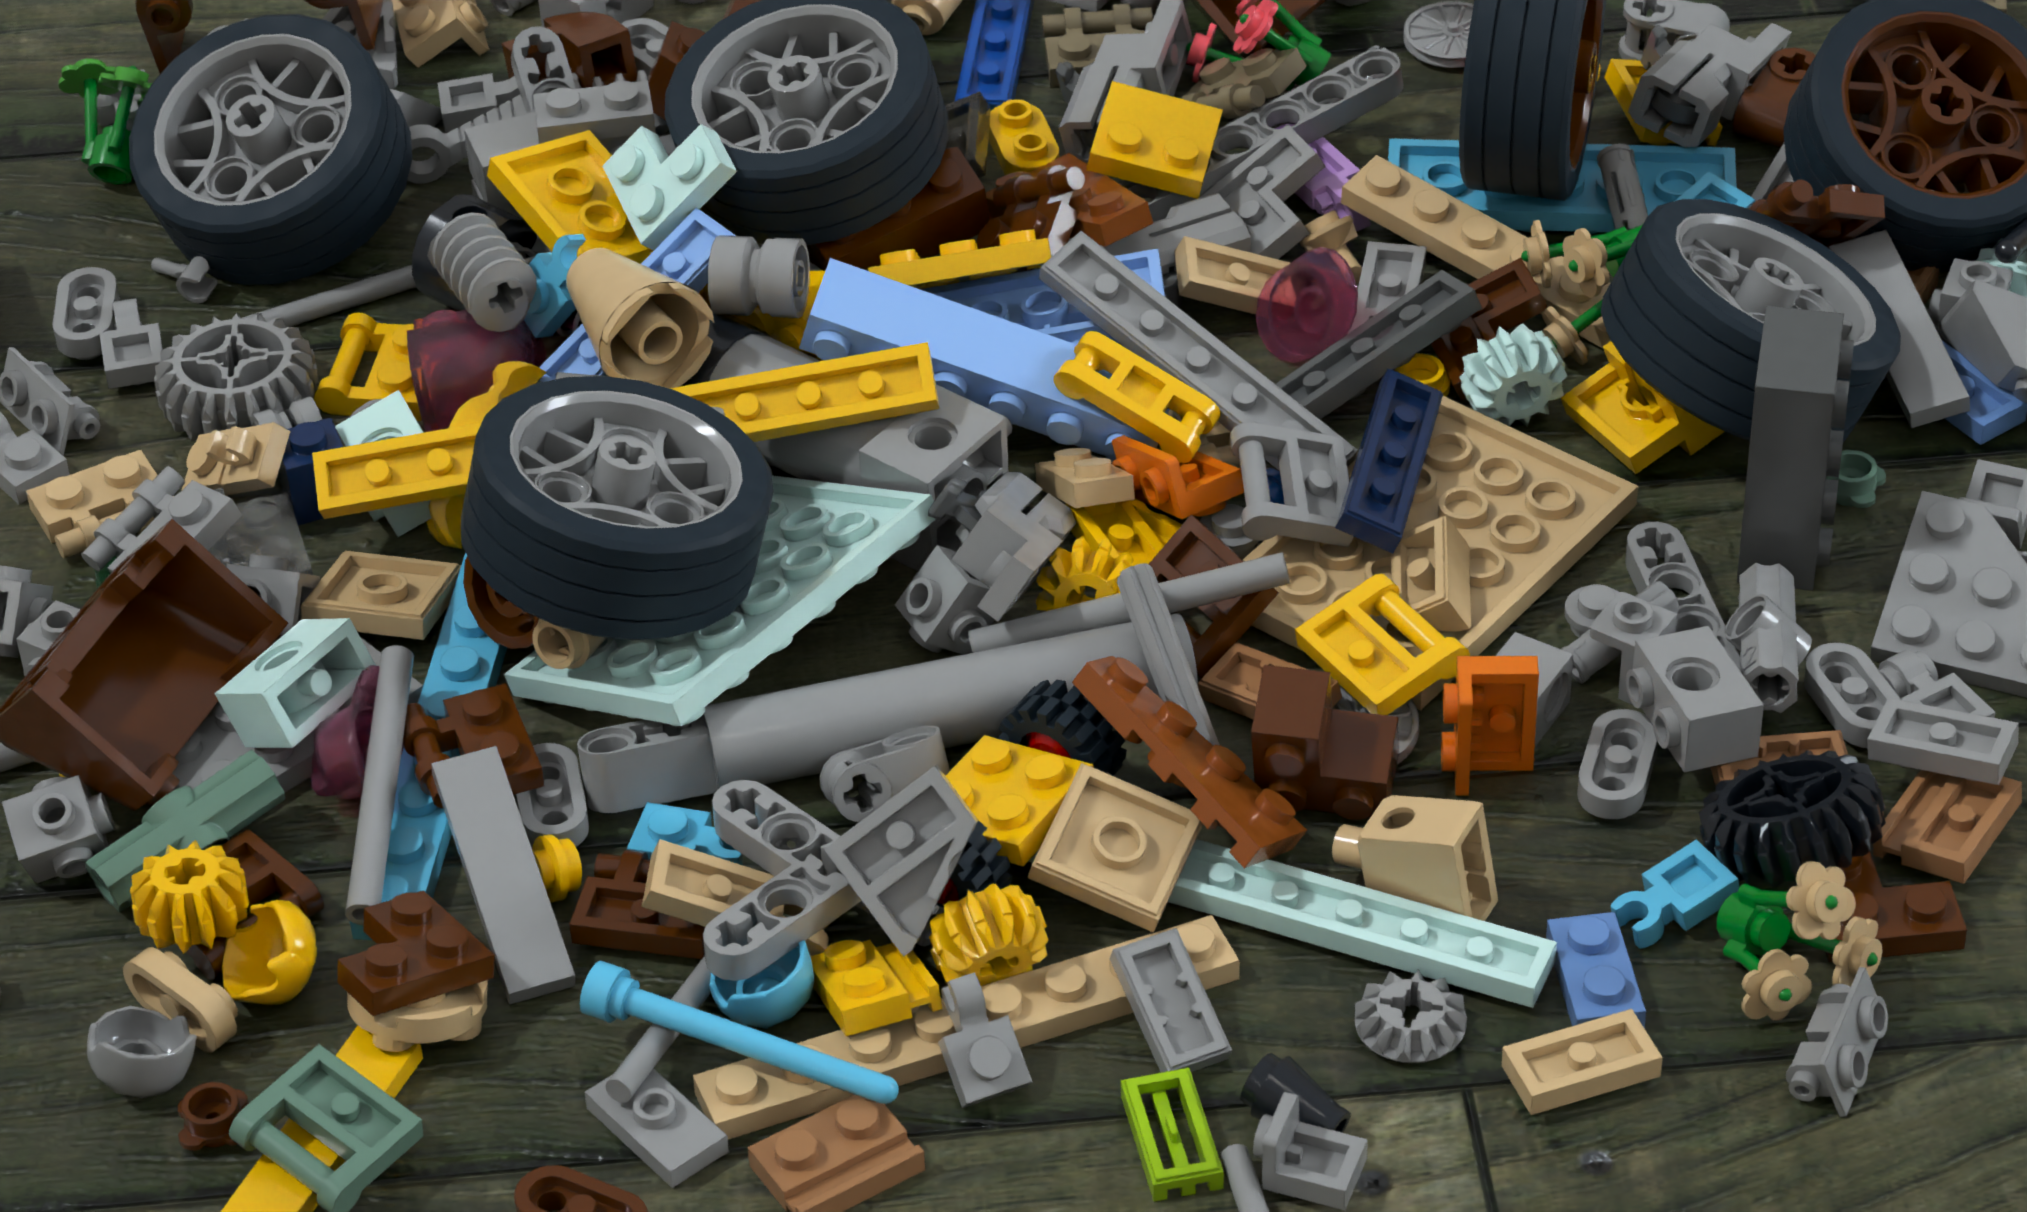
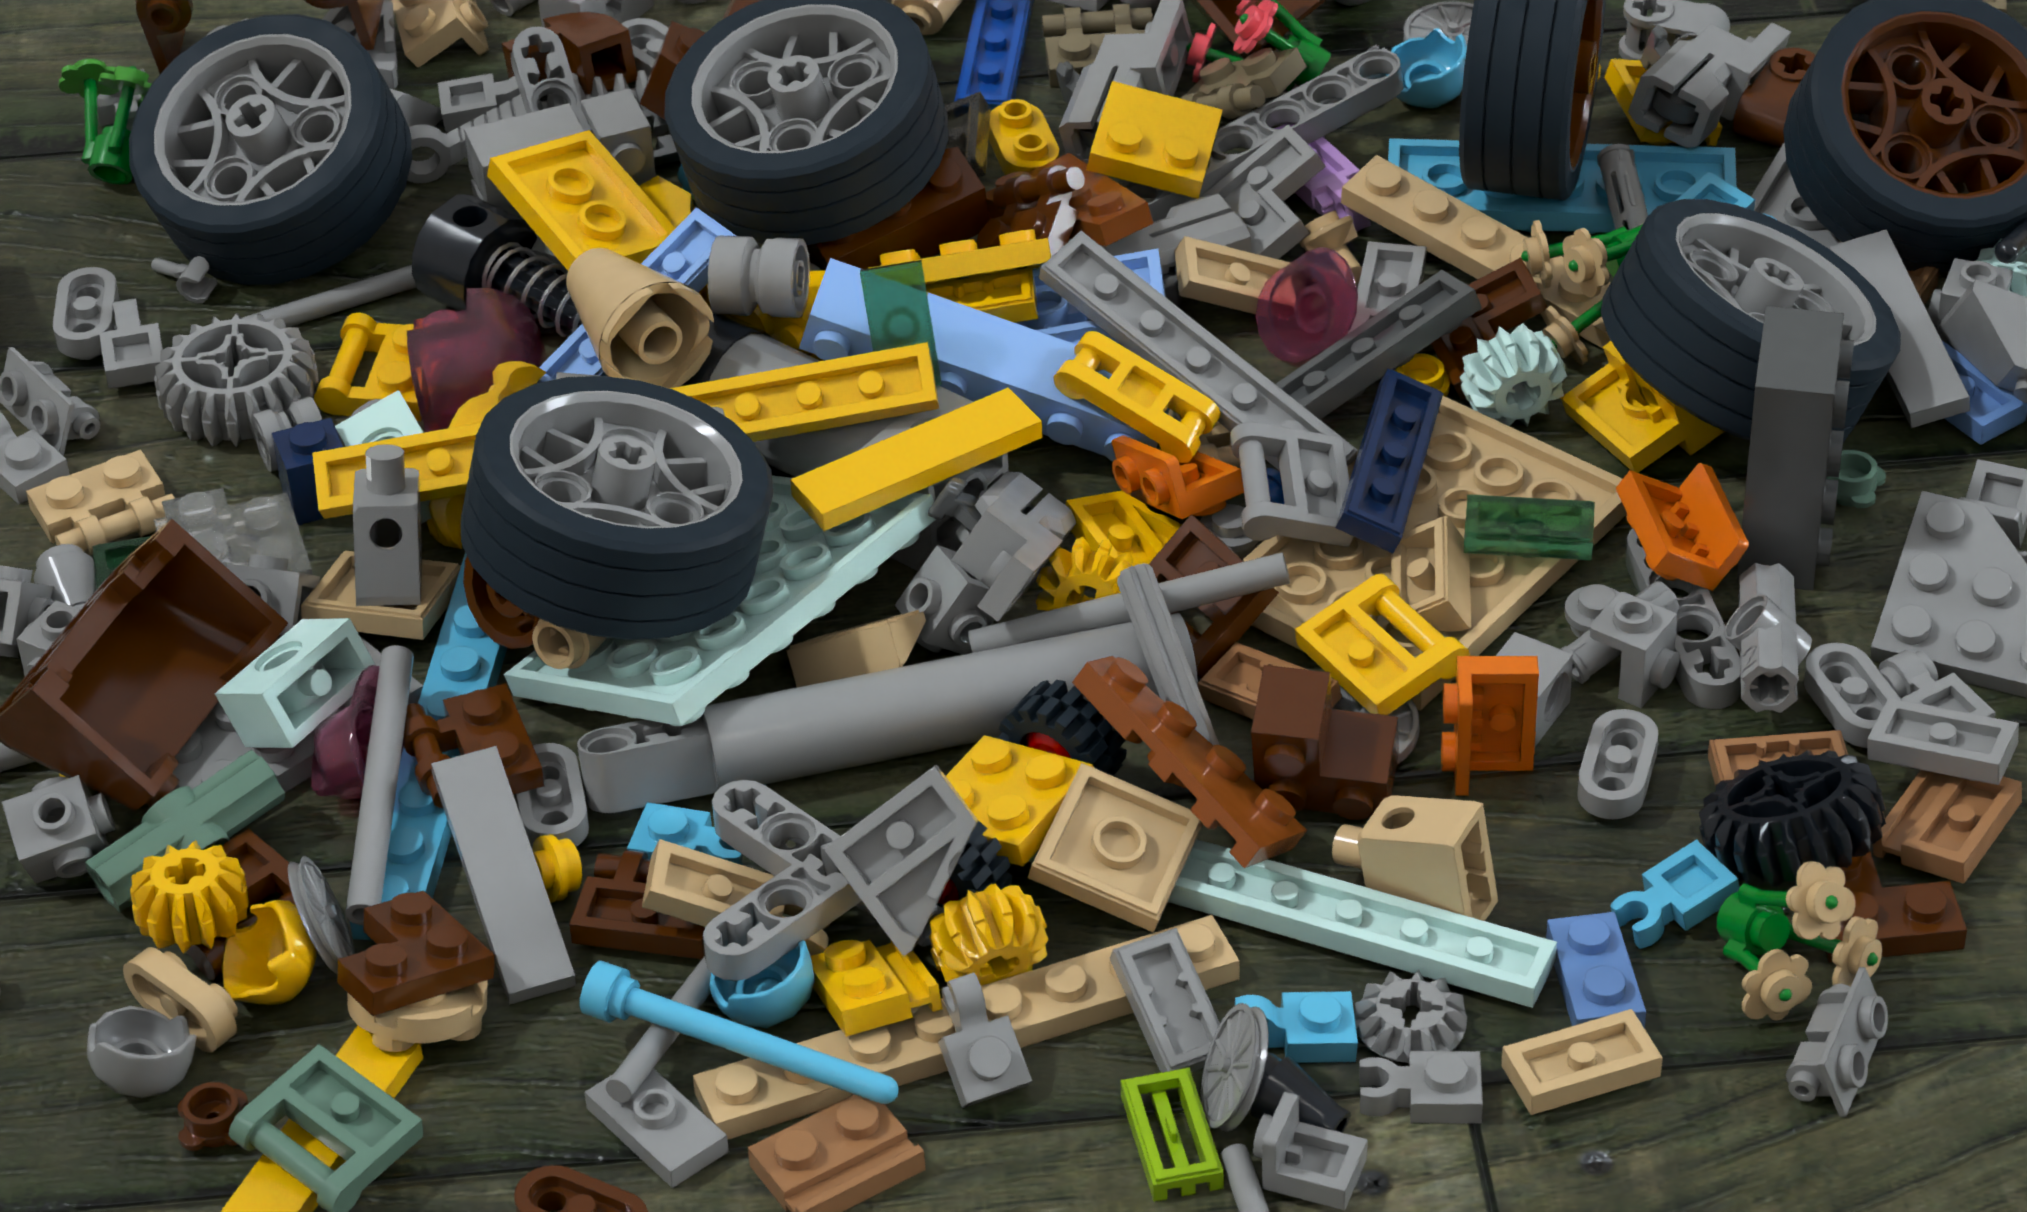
(69, 572): none -> light grey cone
(196, 509): light grey plate -> none
(238, 458): tan plate -> none
(320, 912): none -> light grey wheel
(387, 530): none -> light grey torso
(484, 271): light grey piece -> none
(552, 300): medium azure plate -> none
(604, 110): light grey plate -> none
(662, 188): light aqua plate -> none
(856, 650): none -> tan slope
(885, 766): light grey piece -> none
(899, 308): none -> clear green plate
(916, 458): none -> yellow tile
(1002, 294): none -> yellow plate
(1084, 479): tan plate -> none
(1234, 1067): none -> light grey wheel
(1310, 1025): none -> medium azure plate
(1431, 69): none -> medium azure hair
(1434, 1086): none -> light grey plate
(1529, 527): none -> clear green plate
(1686, 528): none -> orange bracket
(1695, 699): light grey brick -> none
(1828, 218): reddish brown plate -> none

